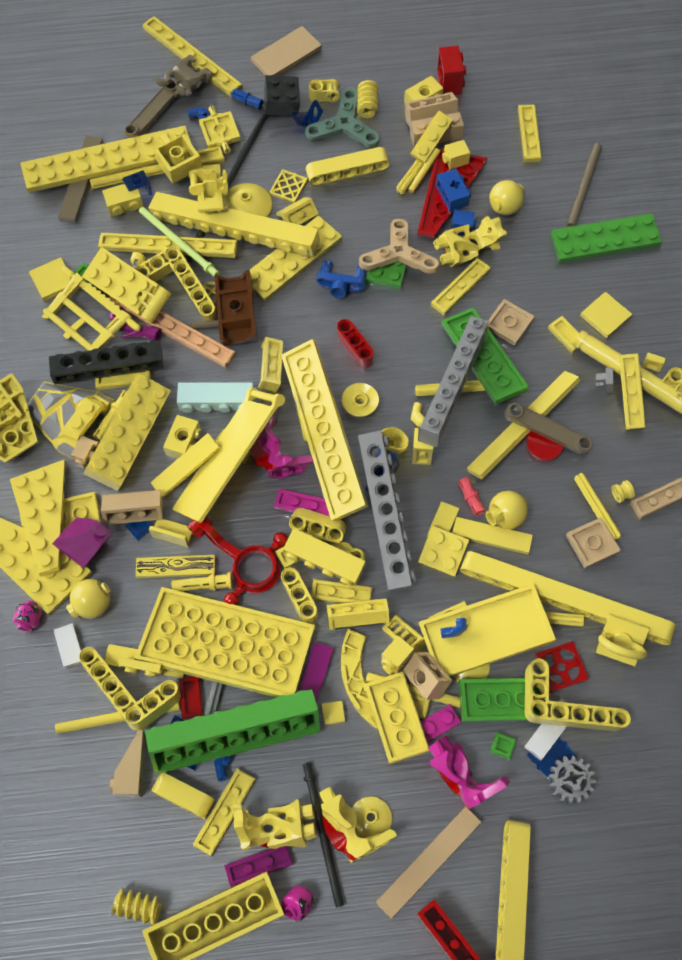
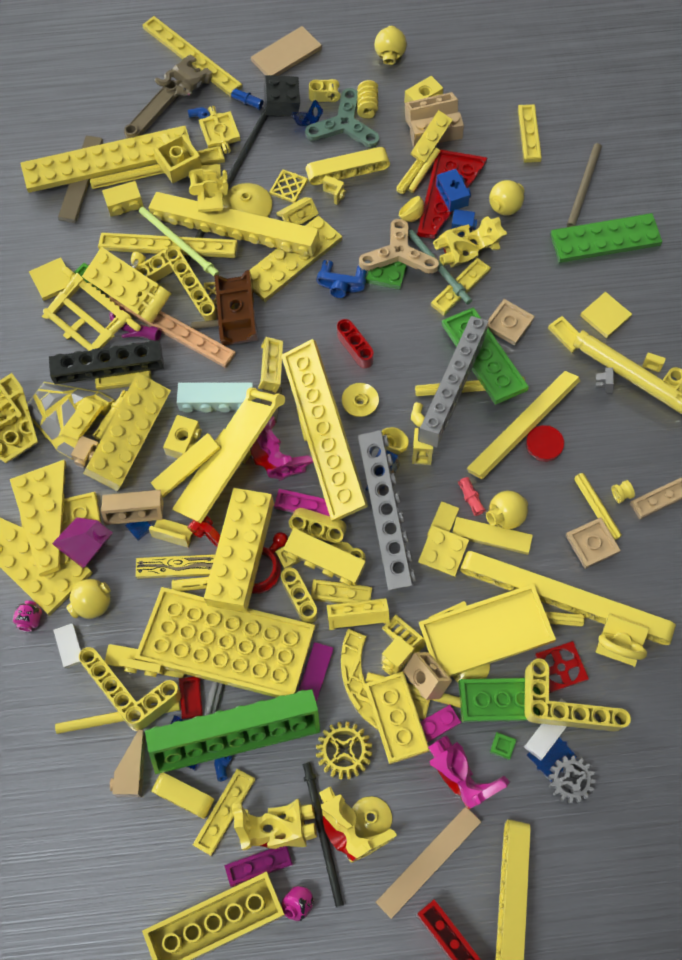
(137, 181): clear blue bracket -> none
(137, 907): light yellow piece -> none
(239, 550): none -> light yellow brick
(331, 764): none -> light yellow gear
(333, 713): light yellow tile -> none
(334, 187): none -> light yellow bracket
(390, 44): none -> light yellow brick
(412, 209): none -> light yellow piece
(451, 69): red brick -> none
(455, 631): blue arm -> none
(456, 154): light yellow brick -> none
(457, 287): none -> sand green bar
(548, 428): dark tan piece -> none
(632, 391): light yellow tile -> none

